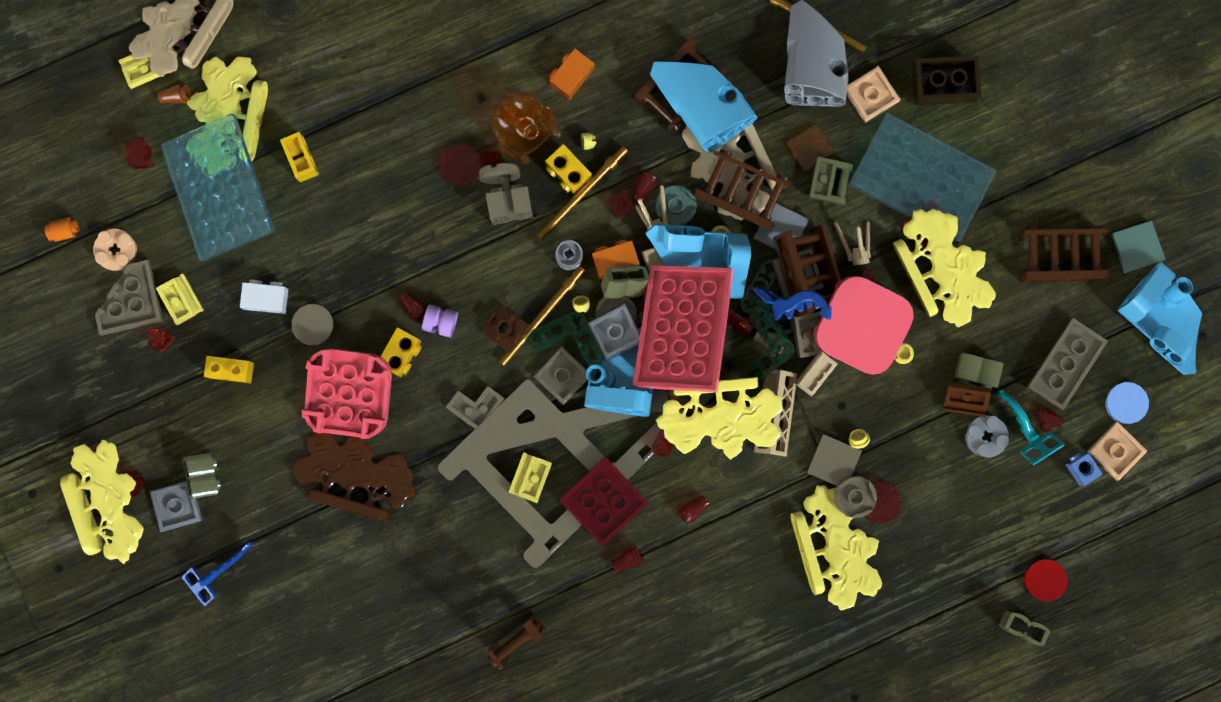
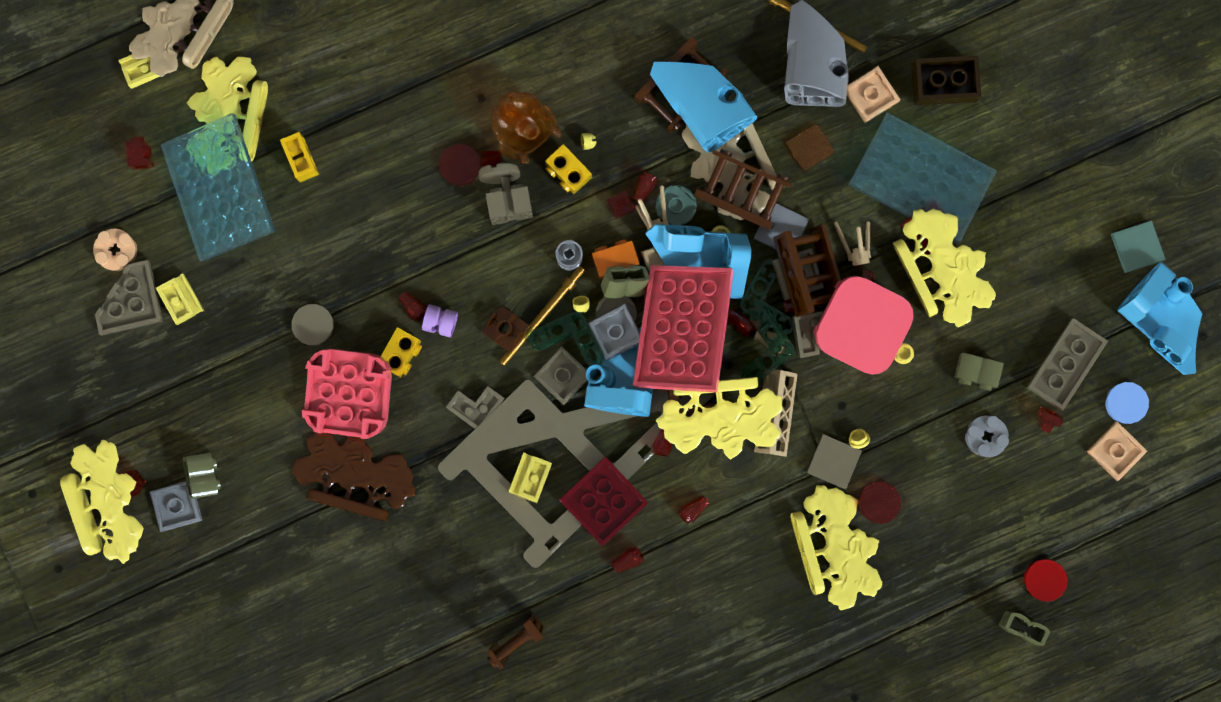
(61, 229): orange brick -> none
(160, 338): clear red tile -> none
(176, 94): dark orange cone -> none
(212, 575): blue piece -> none
(228, 369): yellow brick -> none
(264, 297): white brick -> none
(571, 73): orange brick -> none
(610, 164): pearl gold bar -> none
(787, 306): blue piece -> none
(816, 373): tan plate -> none
(823, 180): olive plate -> none
(855, 497): dark tan tile -> none
(966, 399): reddish brown plate -> none
(1032, 437): teal piece -> none
(1054, 273): reddish brown fence -> none
(1092, 470): medium blue brick -> none

